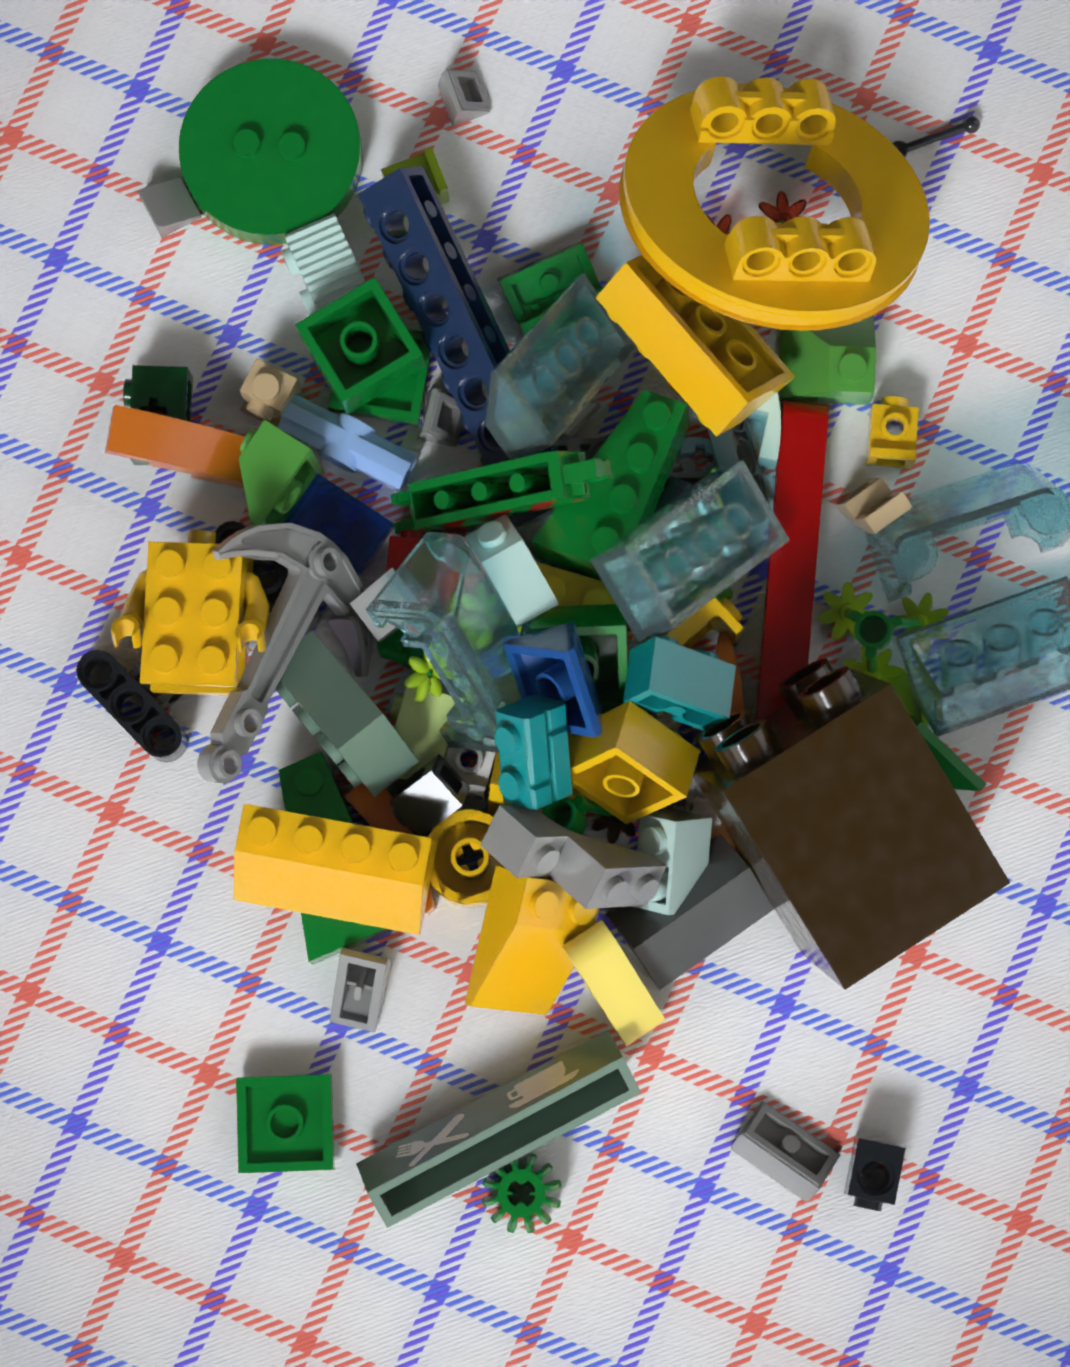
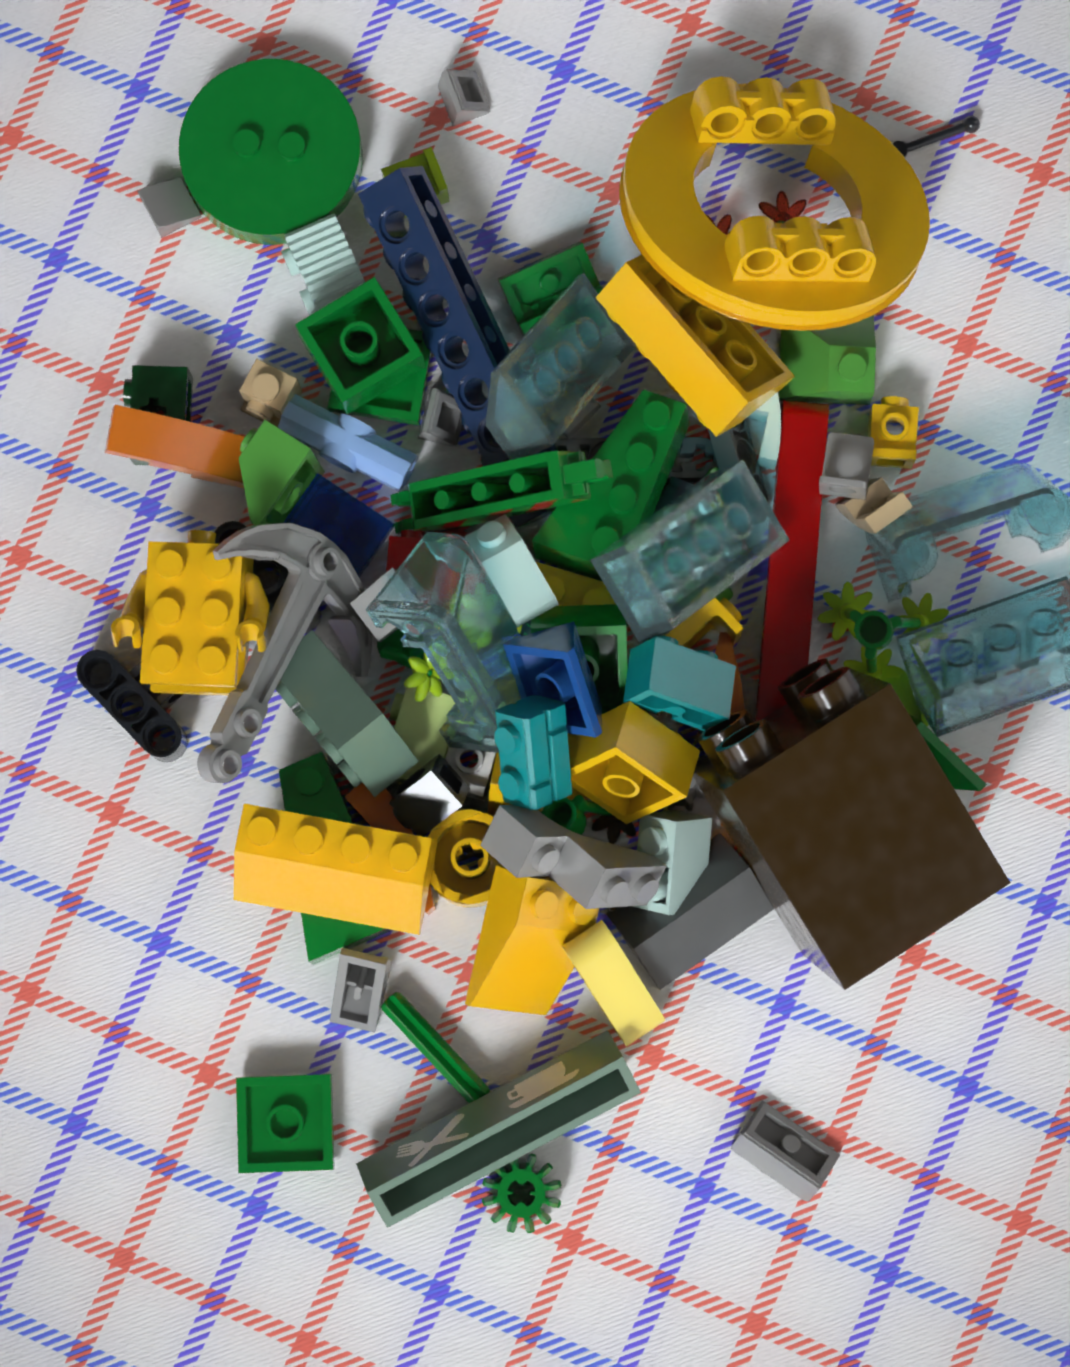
(434, 1047): none -> green axle
(846, 466): none -> light grey bracket
(868, 1151): black brick -> none

